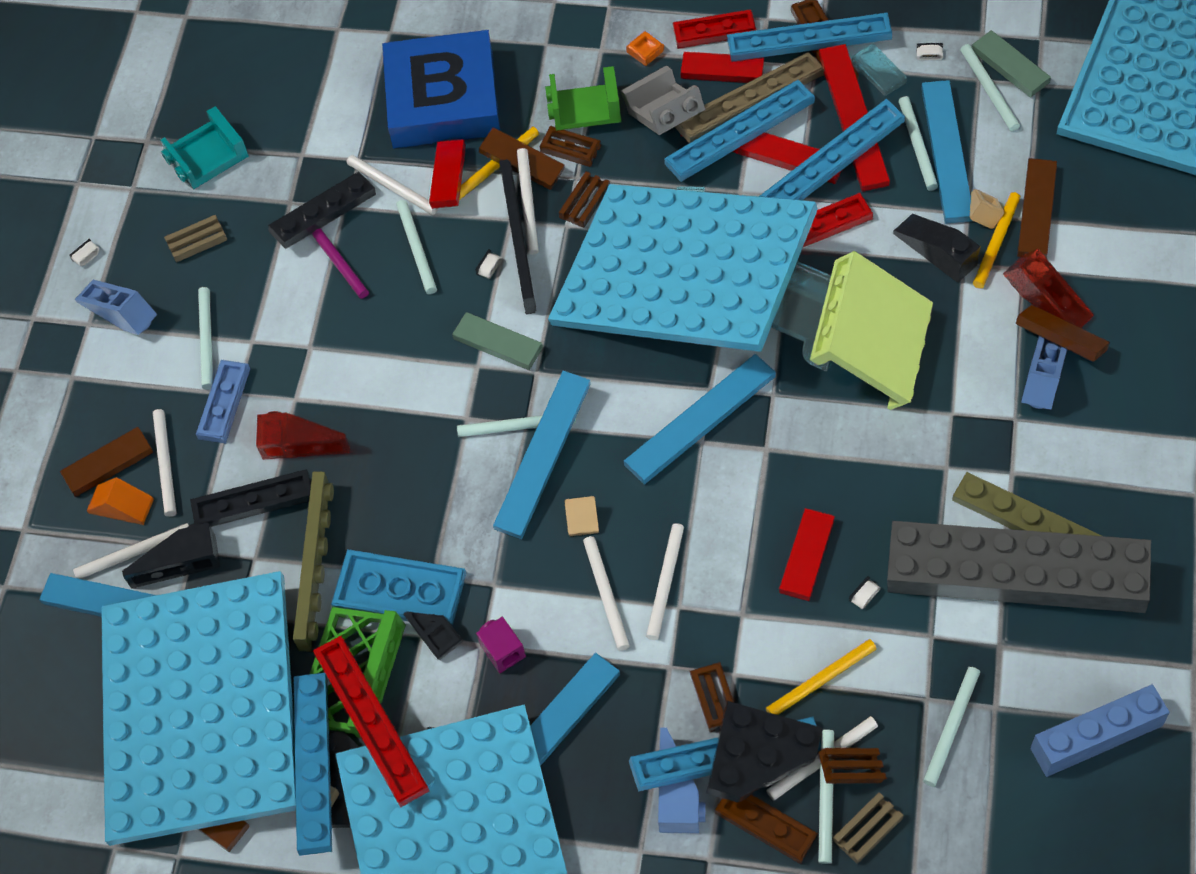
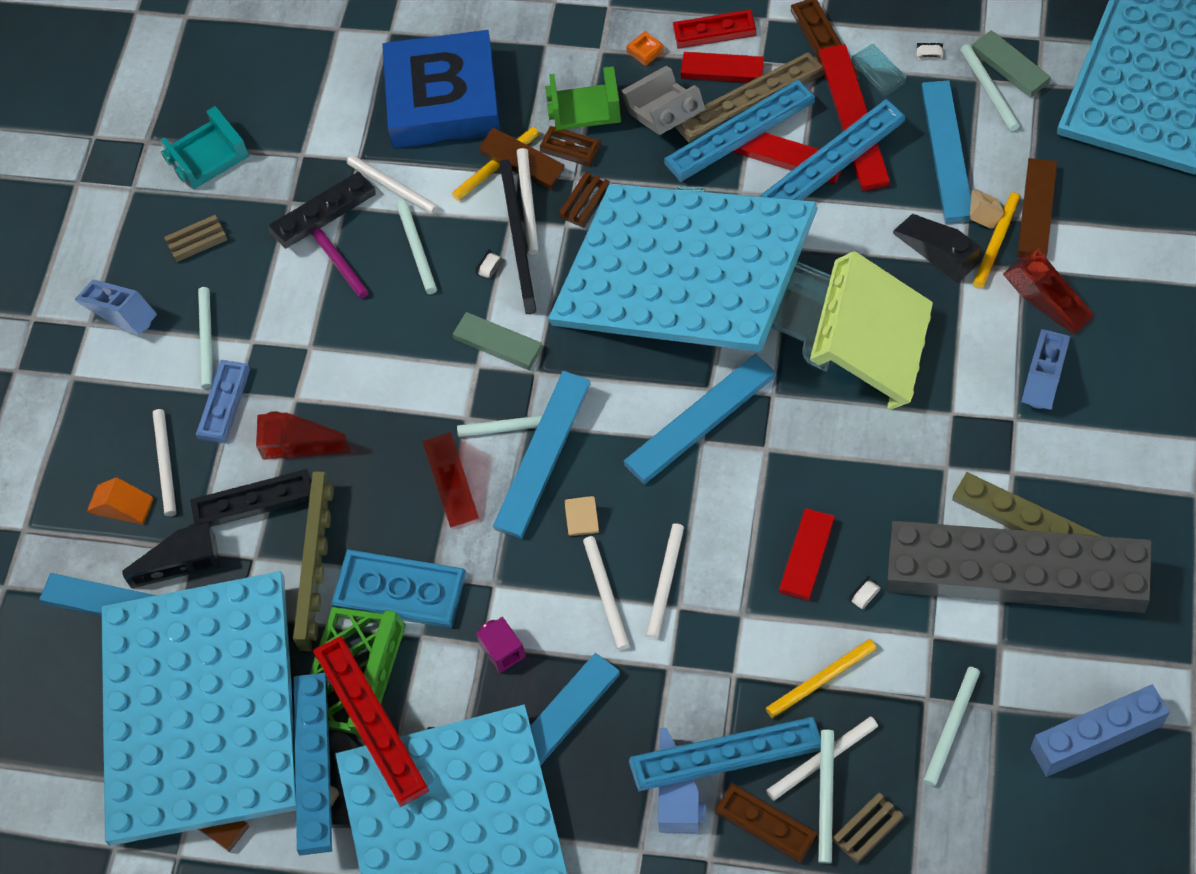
(84, 253): white piece -> none
(106, 461): reddish brown tile -> none
(123, 554): white bar -> none
(435, 632): black tile -> none
(447, 174): red tile -> none
(450, 479): none -> clear red slope
(711, 724): reddish brown tile -> none
(758, 751): black plate -> none
(809, 36): dark azure tile -> none
(838, 218): red tile -> none
(851, 753): reddish brown tile -> none
(918, 144): light aqua bar -> none
(1062, 333): reddish brown tile -> none

